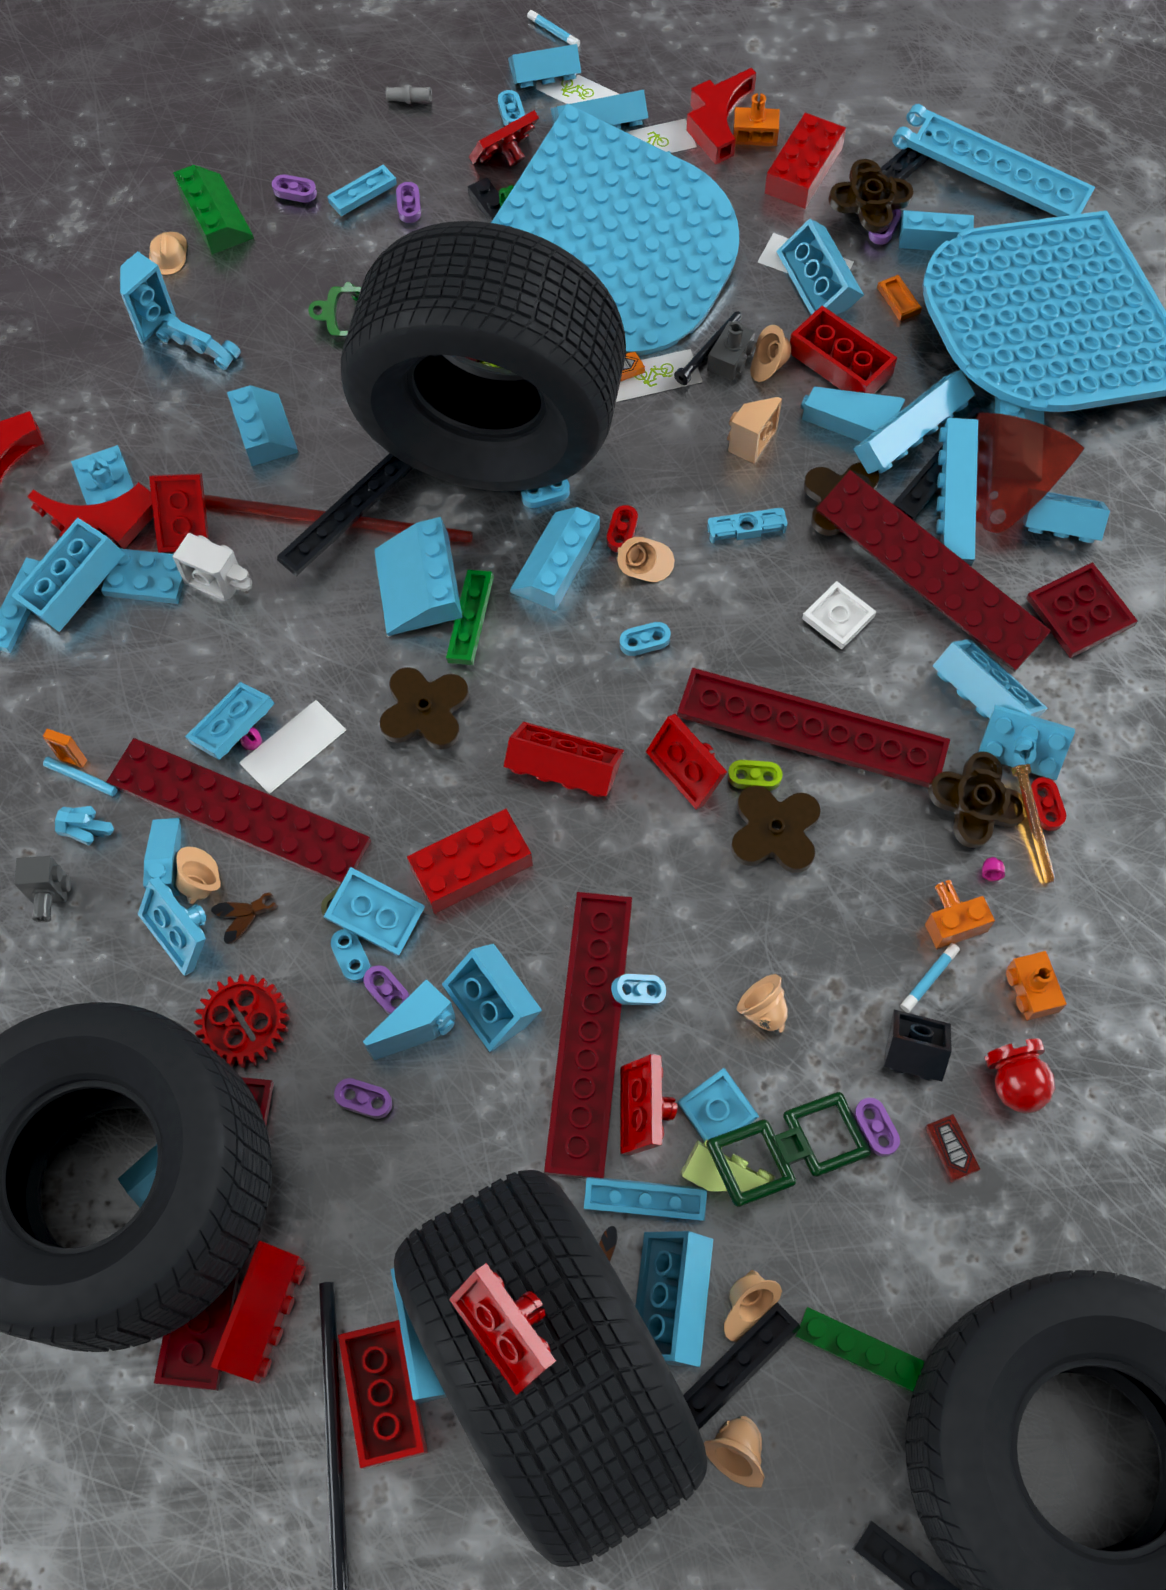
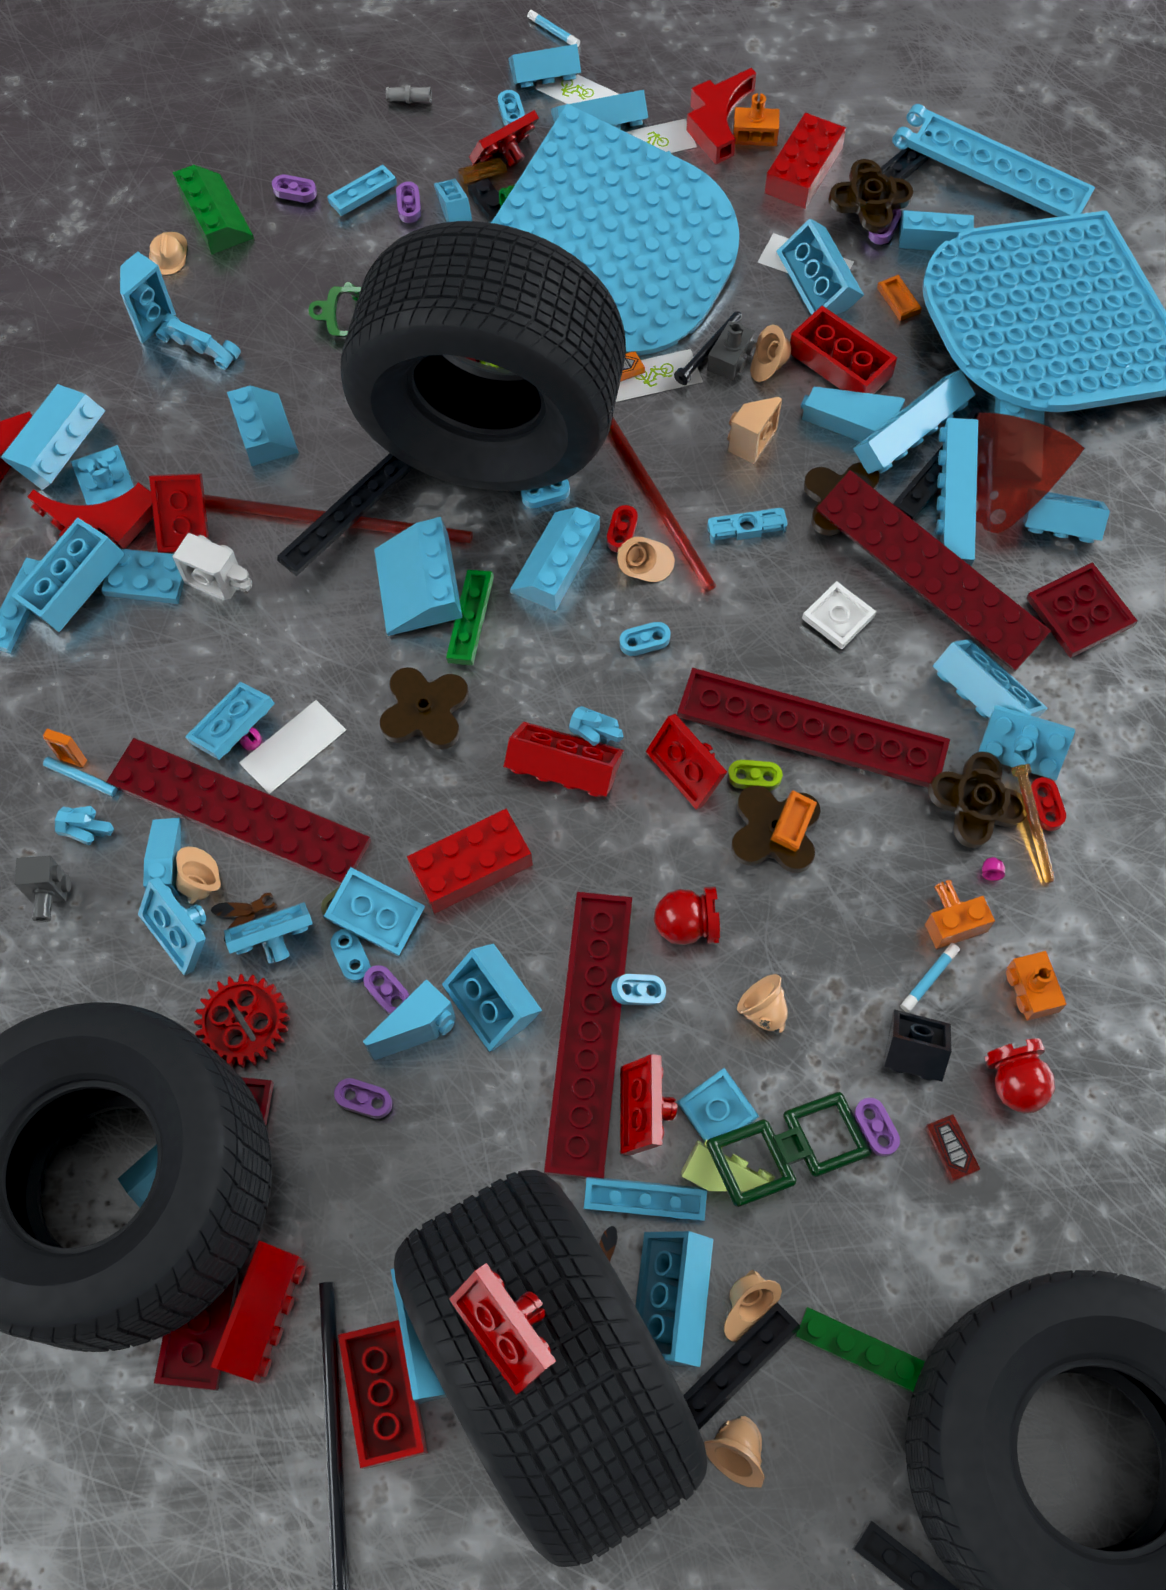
(52, 435): none -> medium azure slope
(269, 932): none -> medium azure plate
(453, 201): none -> medium azure slope
(482, 170): none -> clear orange tile
(595, 726): none -> medium azure rock
(661, 507): none -> clear red piece
(686, 917): none -> red tile
(793, 821): none -> orange tile

